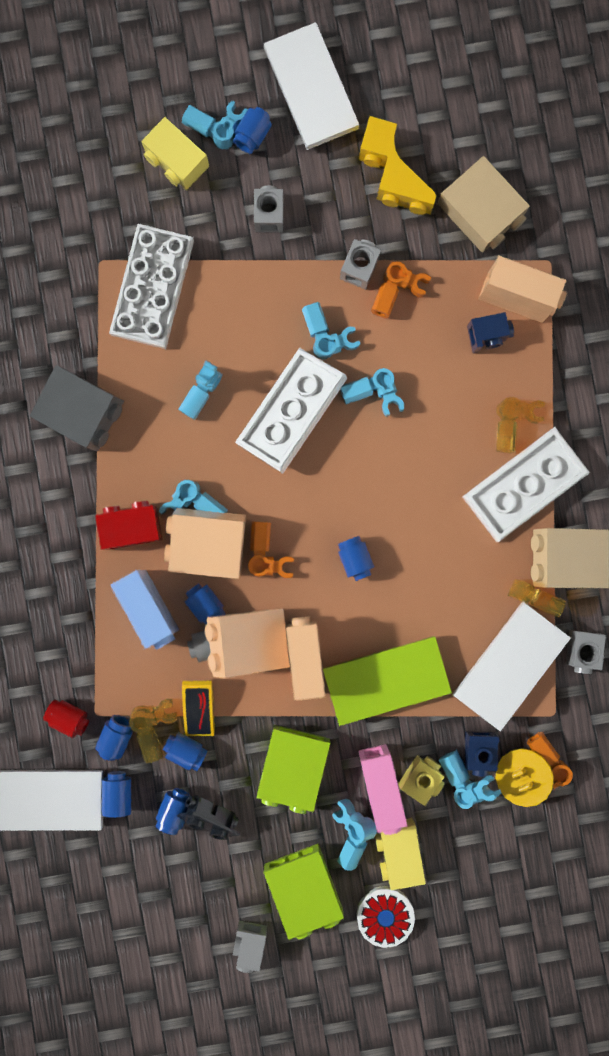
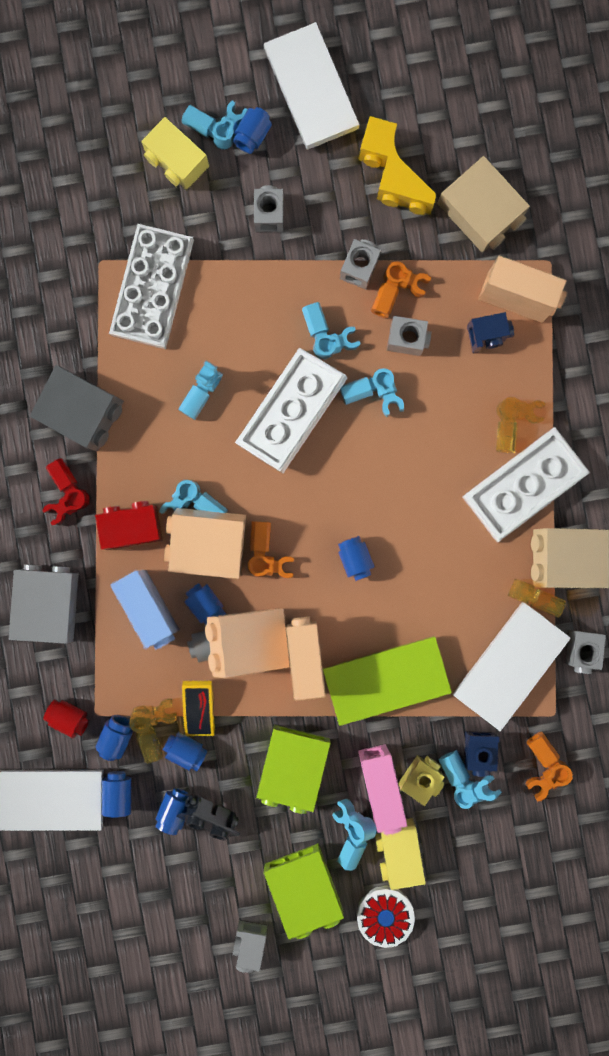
(43, 605): none -> light grey brick
(74, 498): none -> red bar
(396, 341): none -> light grey brick
(524, 777): yellow piece -> none

